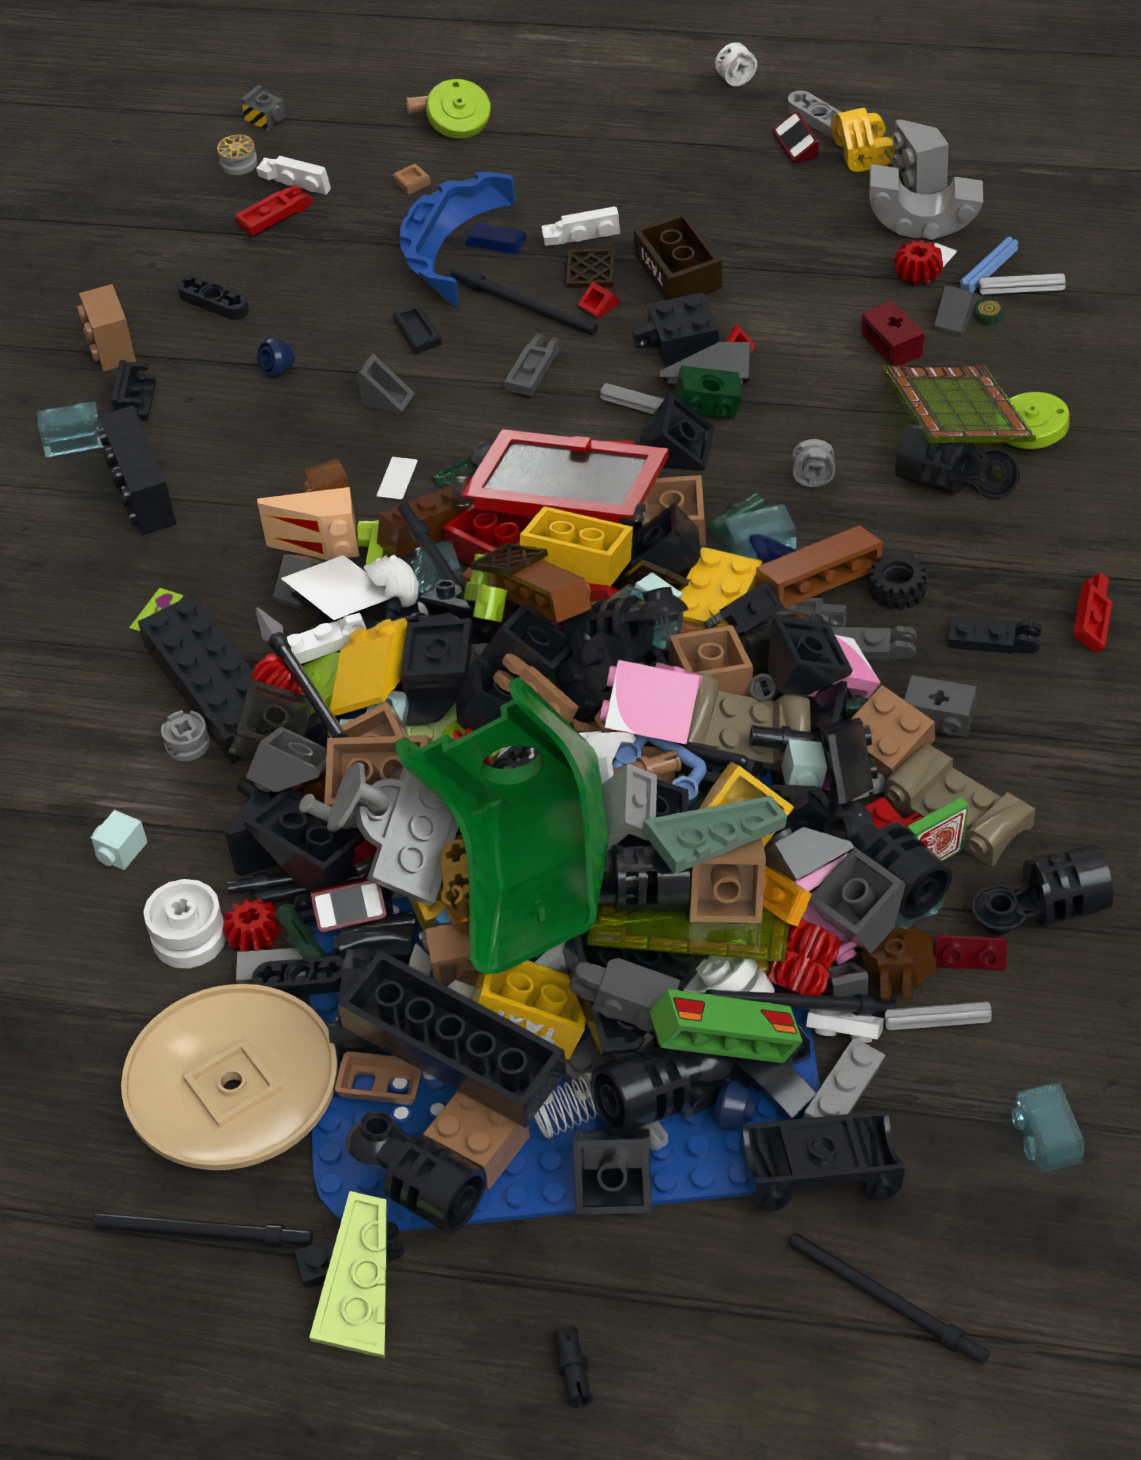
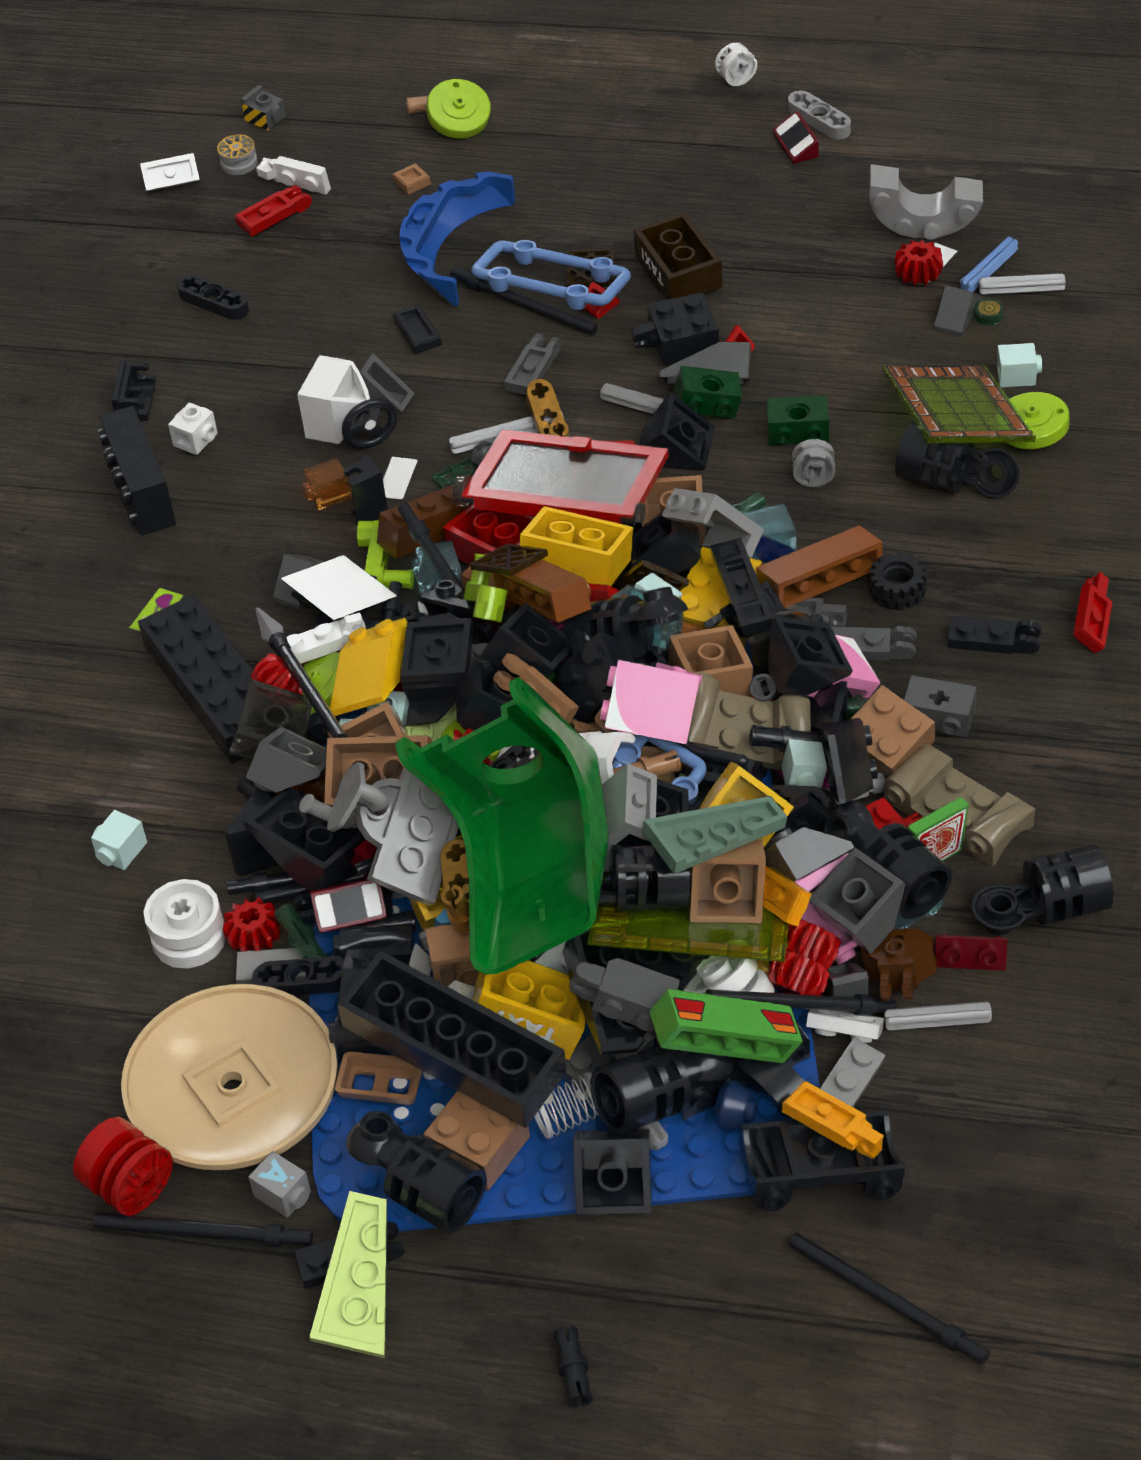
(69, 428): clear light blue brick -> none
(105, 327): medium nougat brick -> none
(122, 1166): none -> red wheel
(170, 172): none -> white plate
(185, 736): light grey wheel -> none
(193, 428): none -> white brick
(275, 357): dark blue cone -> none
(280, 1184): none -> light grey brick
(311, 523): light nougat slope -> none
(338, 405): none -> white piece
(366, 490): none -> black hinge
(396, 577): white hair -> none
(467, 441): none -> light grey axle
(496, 238): clear blue tile -> none
(545, 406): none -> pearl gold beam
(576, 295): none -> medium blue bar
(582, 226): white hinge -> none
(714, 512): none -> light grey panel
(742, 586): none -> black hinge
(797, 419): none -> dark green brick
(833, 1119): none -> light orange hinge
(854, 133): yellow piece -> none
(892, 334): dark red brick -> none
(920, 156): light grey slope -> none
(1018, 365): none -> light aqua brick
(1048, 1128): clear light blue brick -> none

